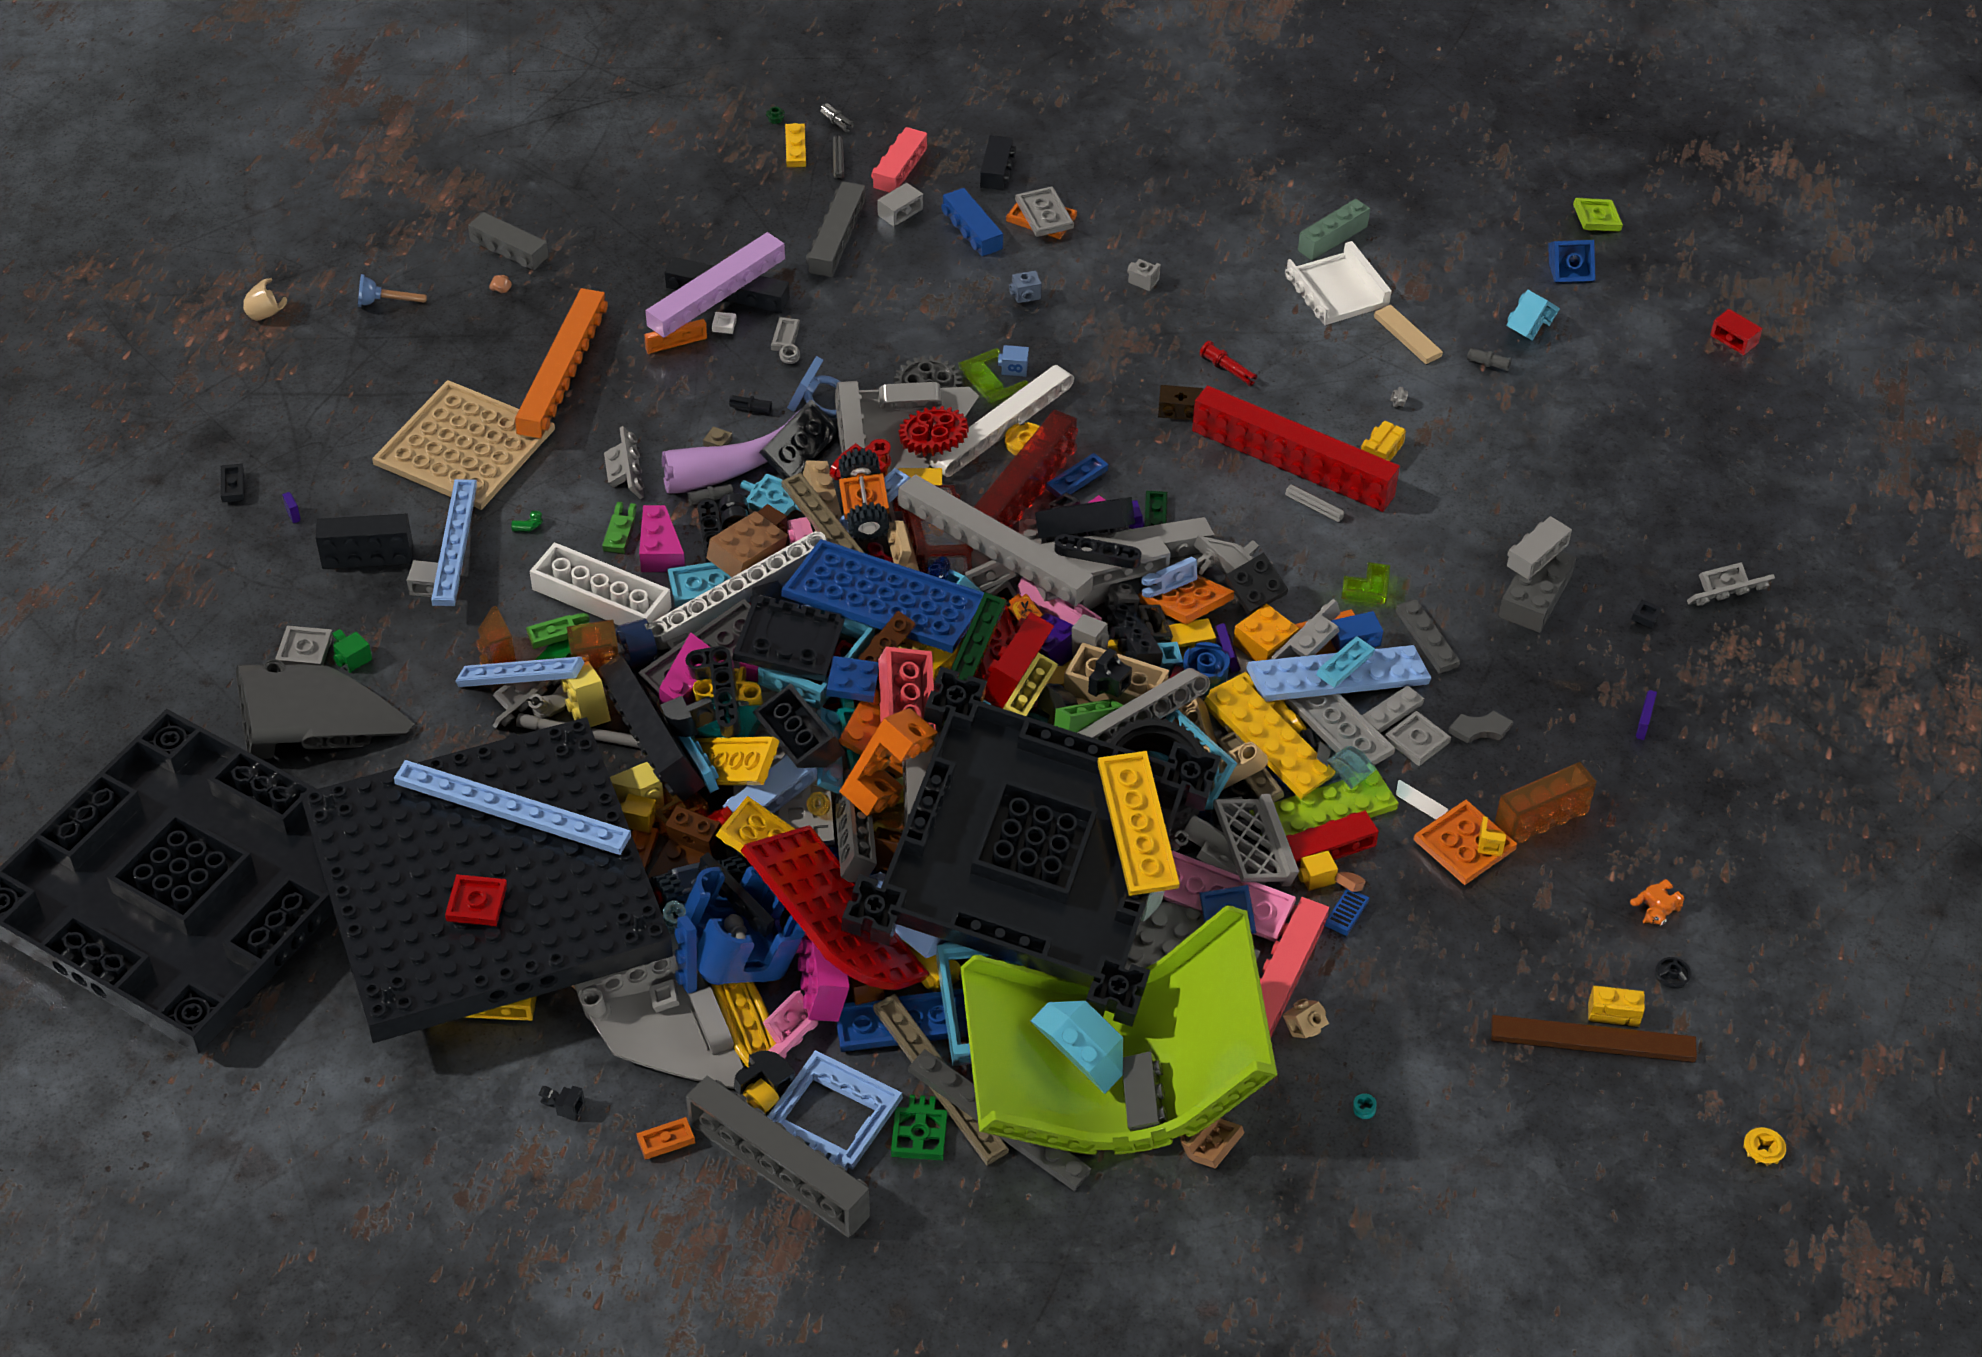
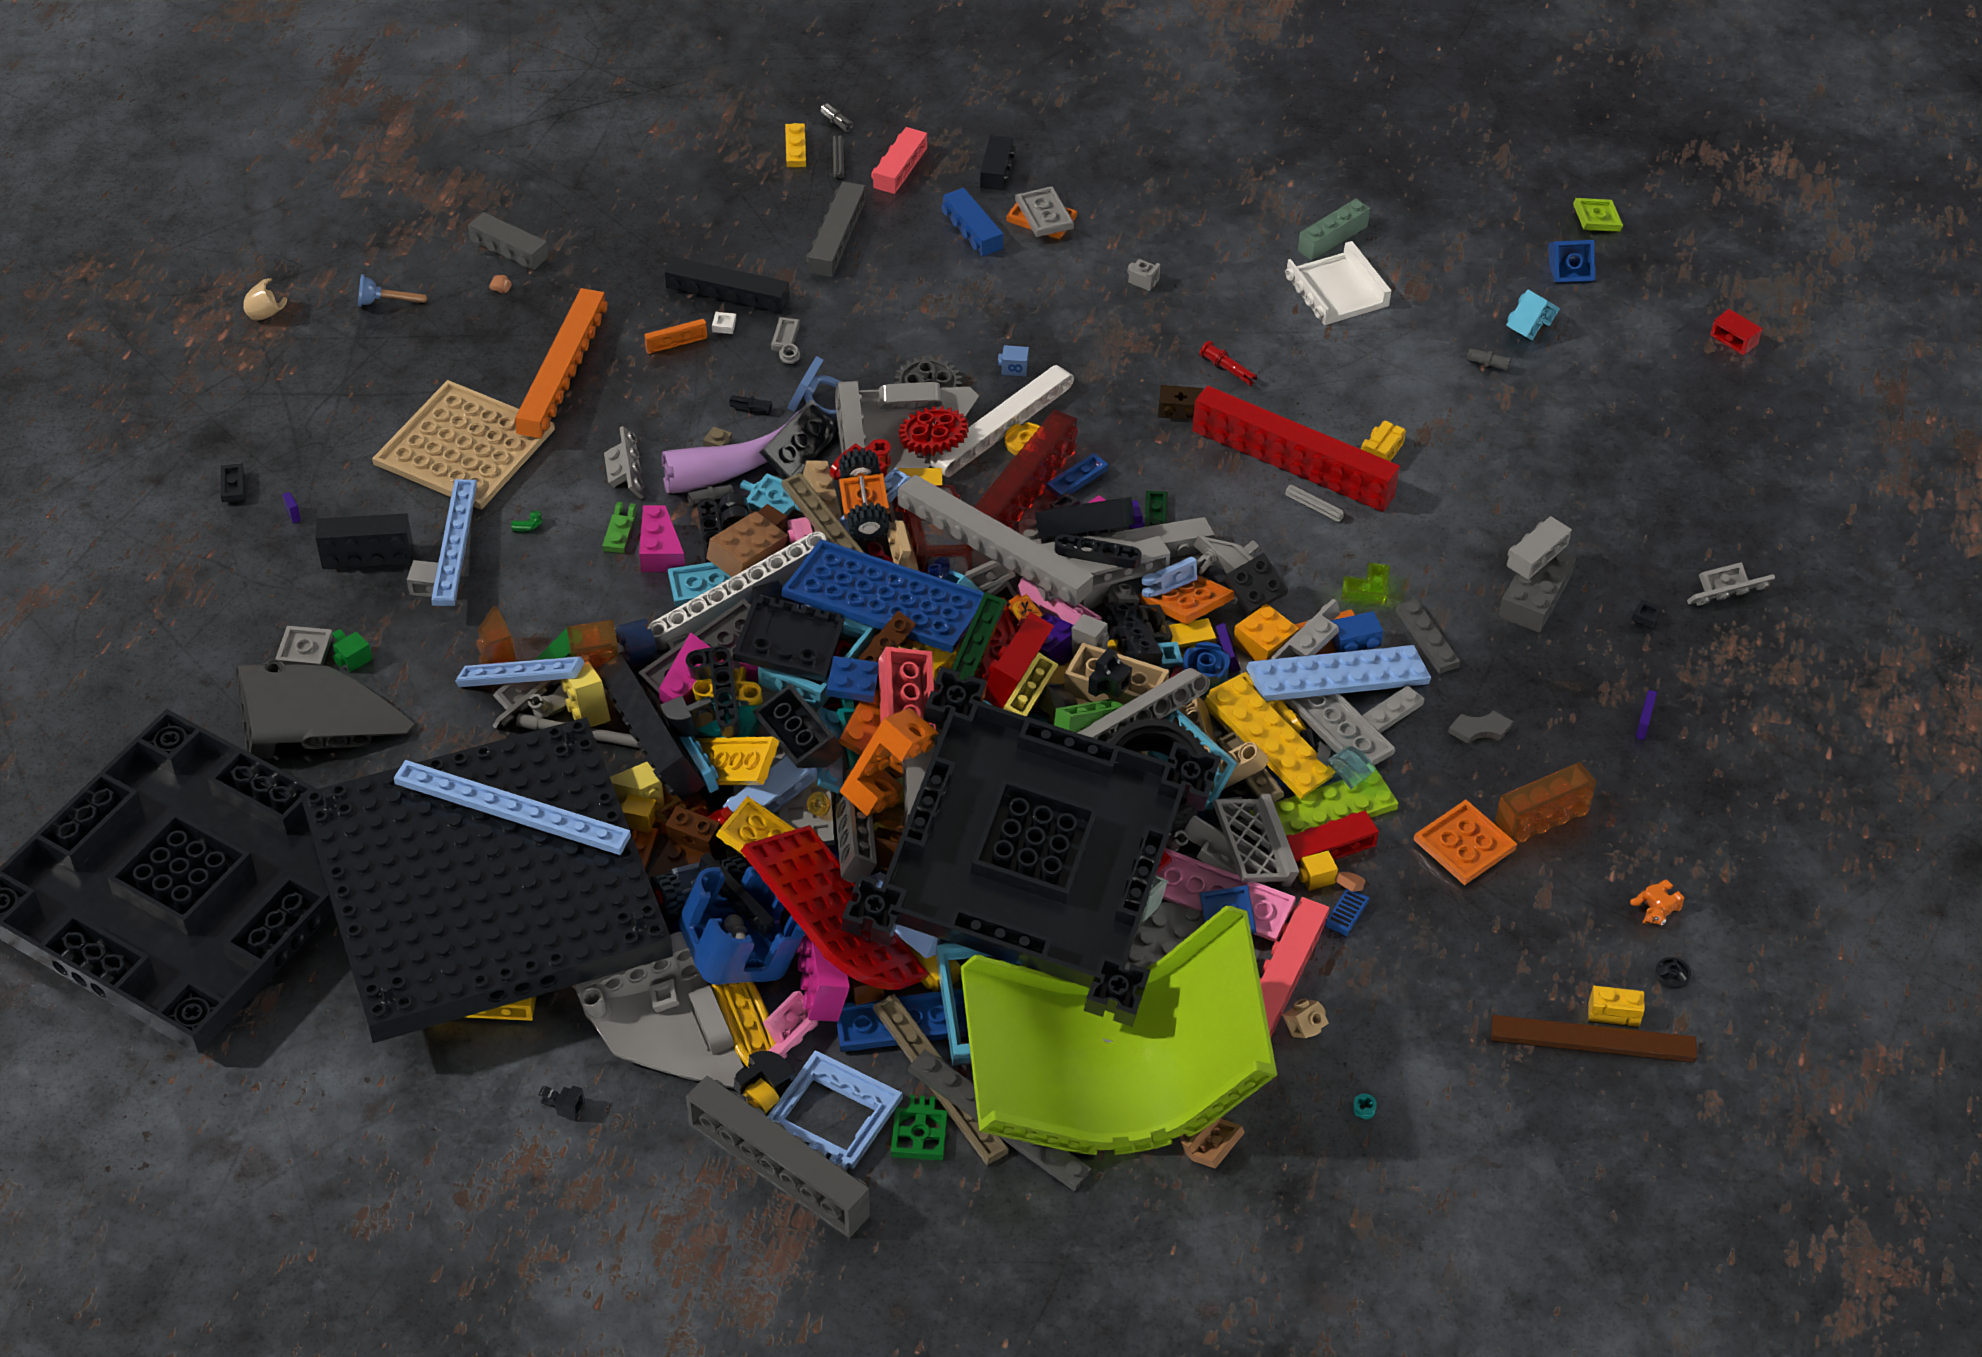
(476, 900): red plate -> none
(554, 630): bright green hinge -> none
(598, 587): white brick -> none
(665, 1138): orange plate -> none
(670, 907): clear light blue connector -> none
(686, 954): blue plate -> none
(715, 284): lavender brick -> none
(775, 115): dark green plate -> none
(900, 204): light grey brick -> none
(985, 380): clear neon green plate -> none
(1025, 286): sand blue brick -> none
(1084, 1040): medium azure wedge -> none
(1138, 823): yellow plate -> none
(1143, 1091): dark grey brick -> none
(1345, 661): medium azure plate -> none
(1399, 397): light grey plate -> none
(1408, 334): tan tile -> none
(1417, 738): light grey tile -> none
(1420, 800): white sticker -> none
(1490, 840): yellow panel -> none
(1765, 1137): yellow gear -> none

